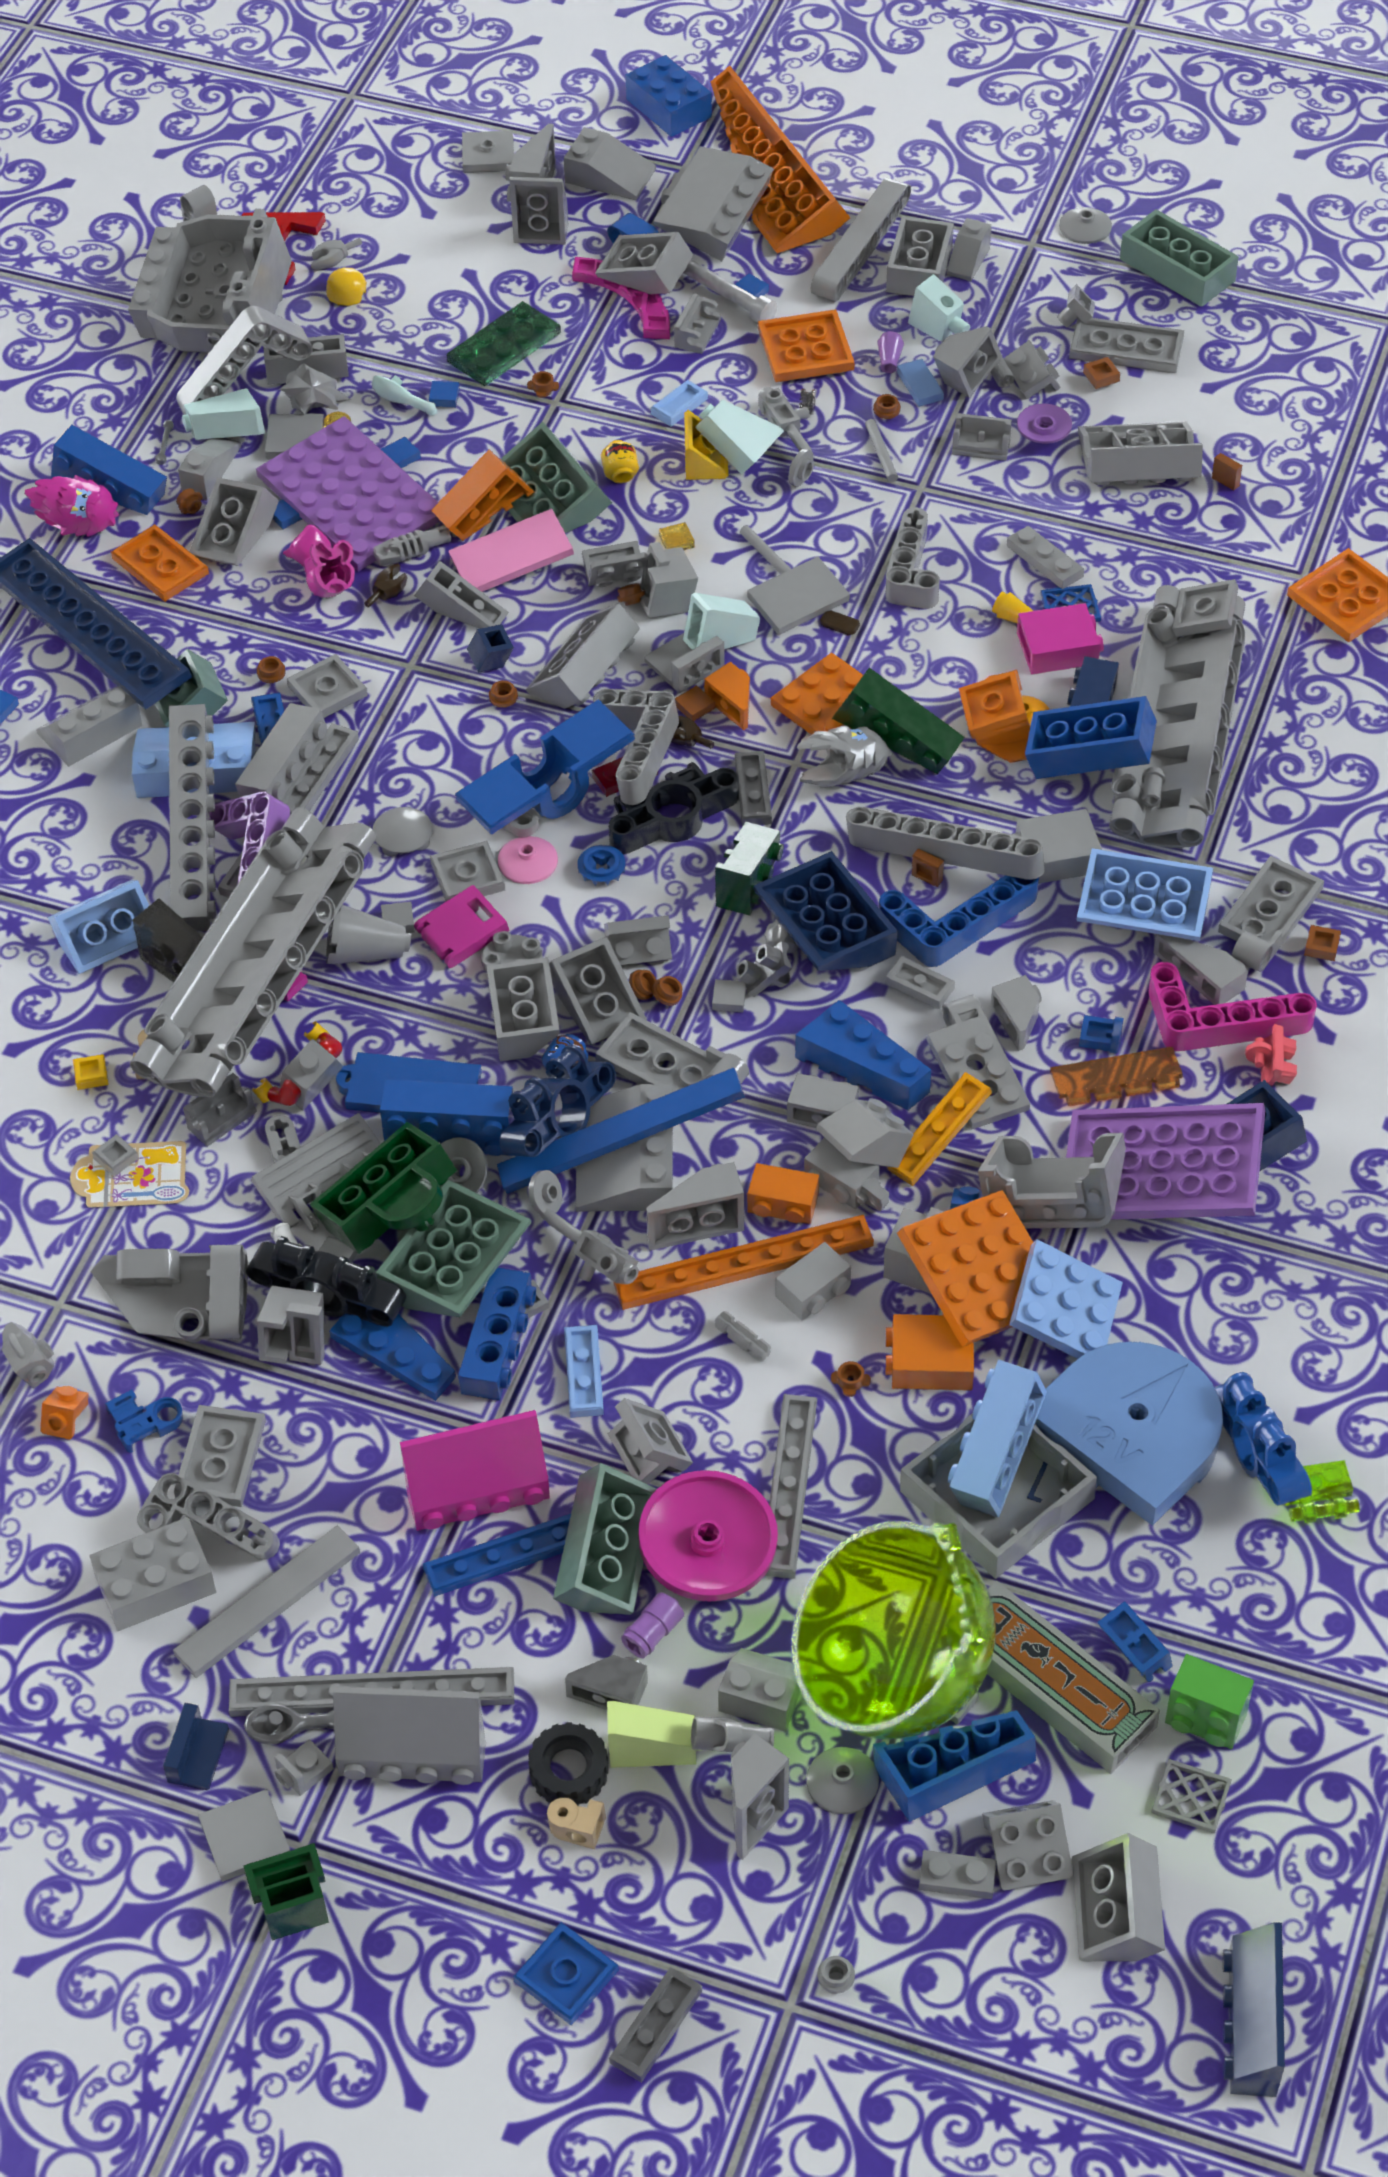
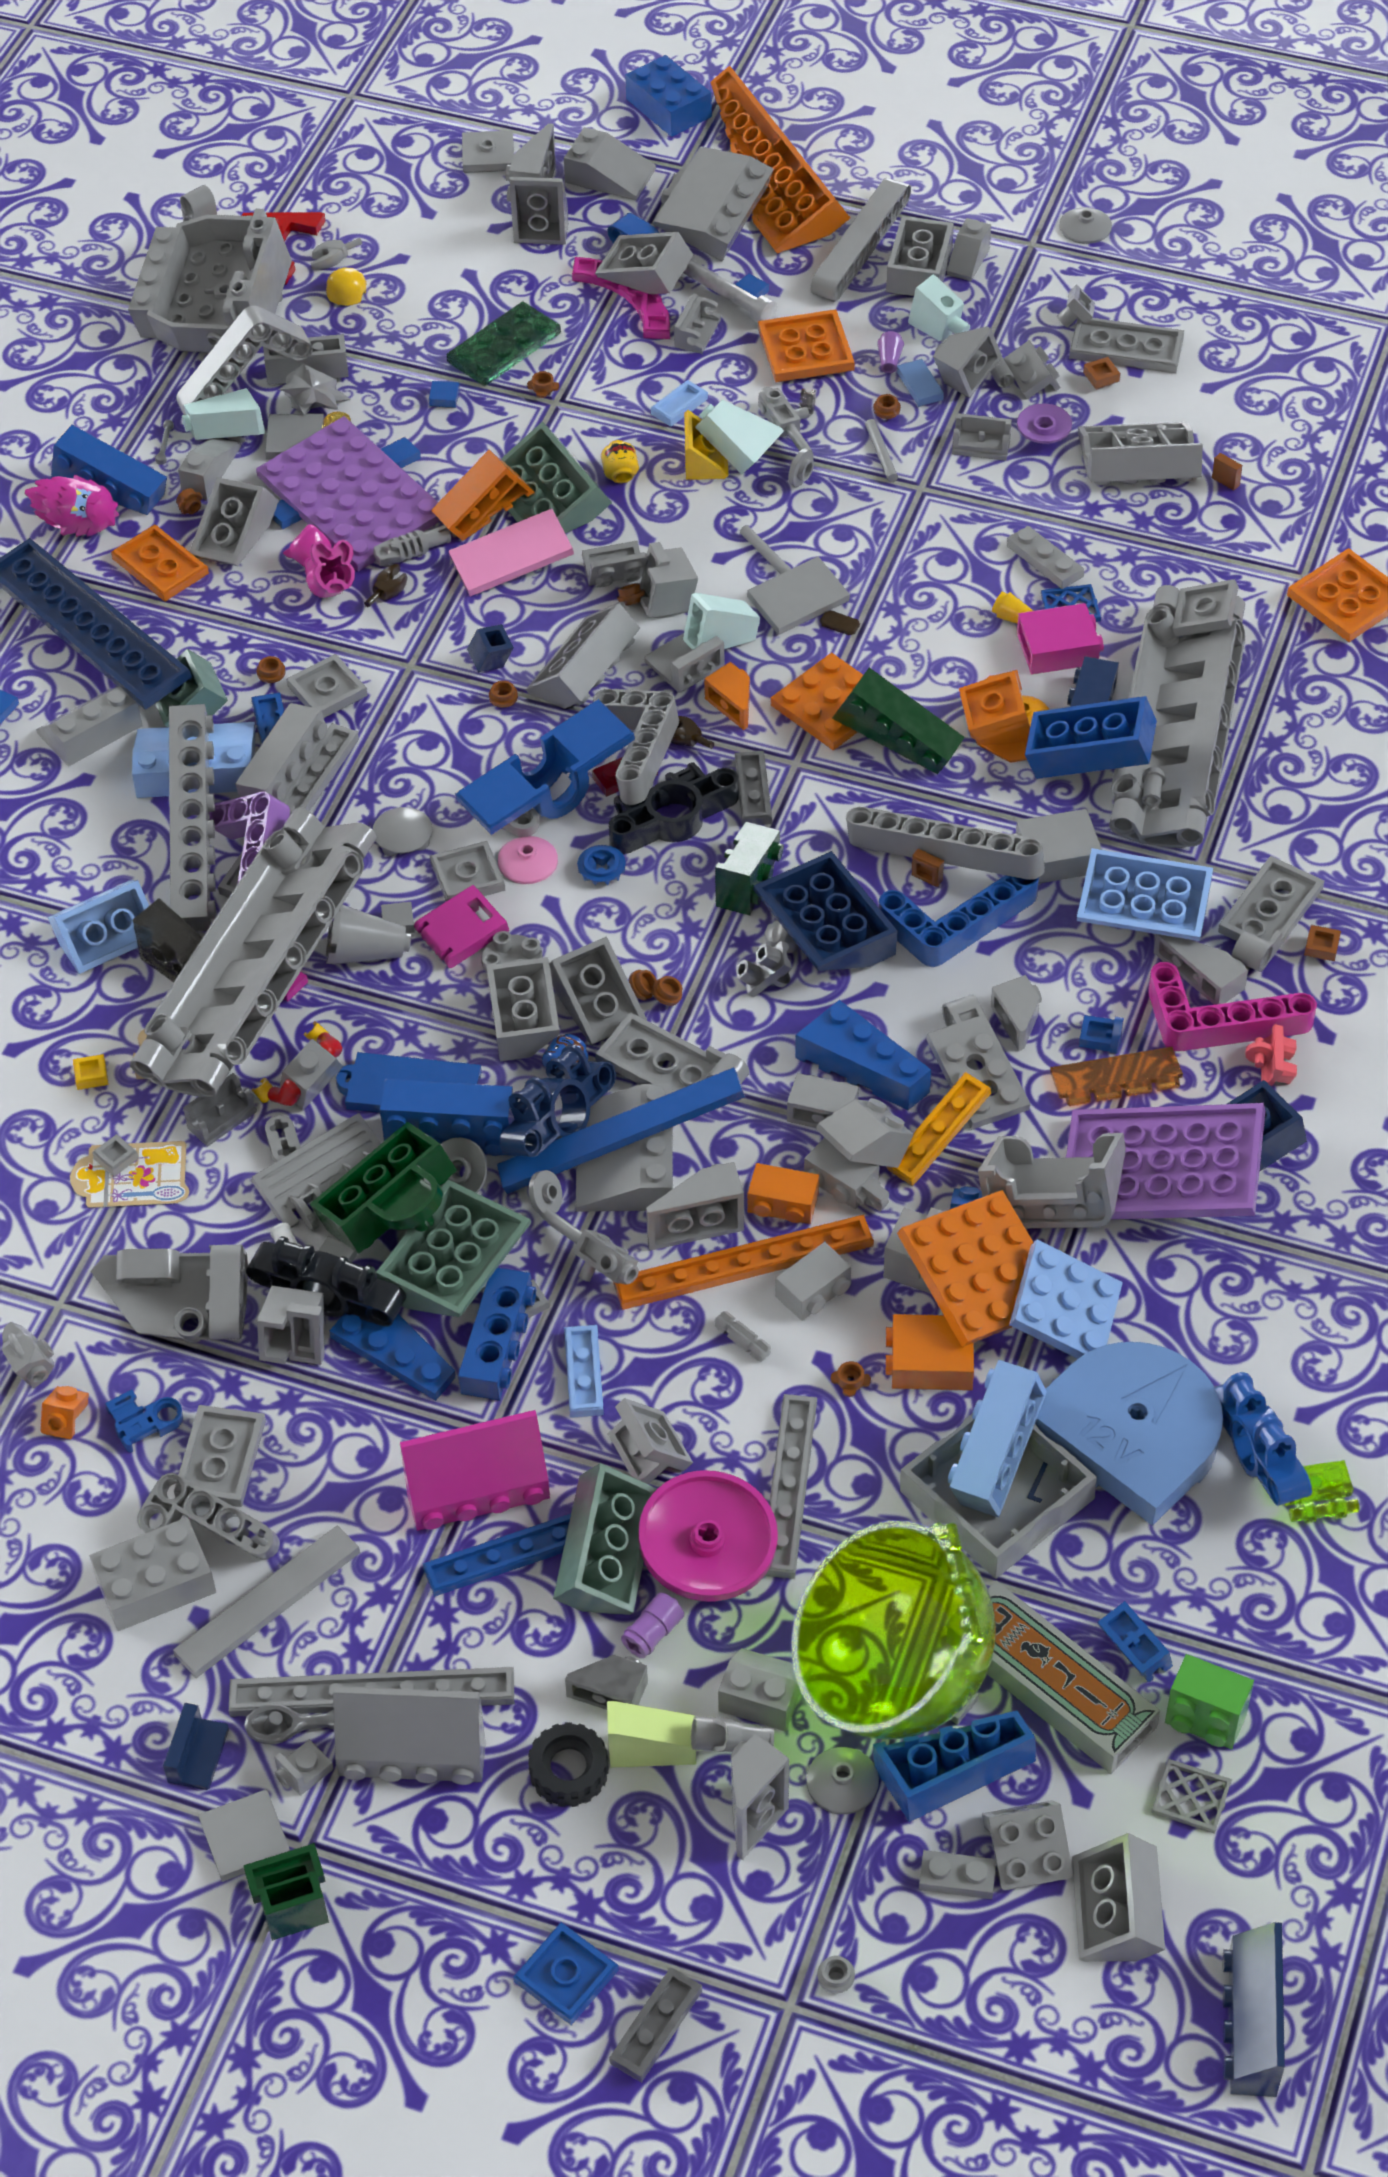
(394, 392): light aqua piece -> none
(458, 599): light grey slope -> none
(575, 1822): tan leg -> none
(640, 939): light grey bracket -> none
(677, 536): clear yellow tile -> none
(694, 703): dark orange tile -> none
(729, 995): light grey tile -> none
(850, 755): light grey head -> none
(904, 580): light grey beam -> none
(920, 982): light grey plate -> none
(1179, 257): sand green brick -> none

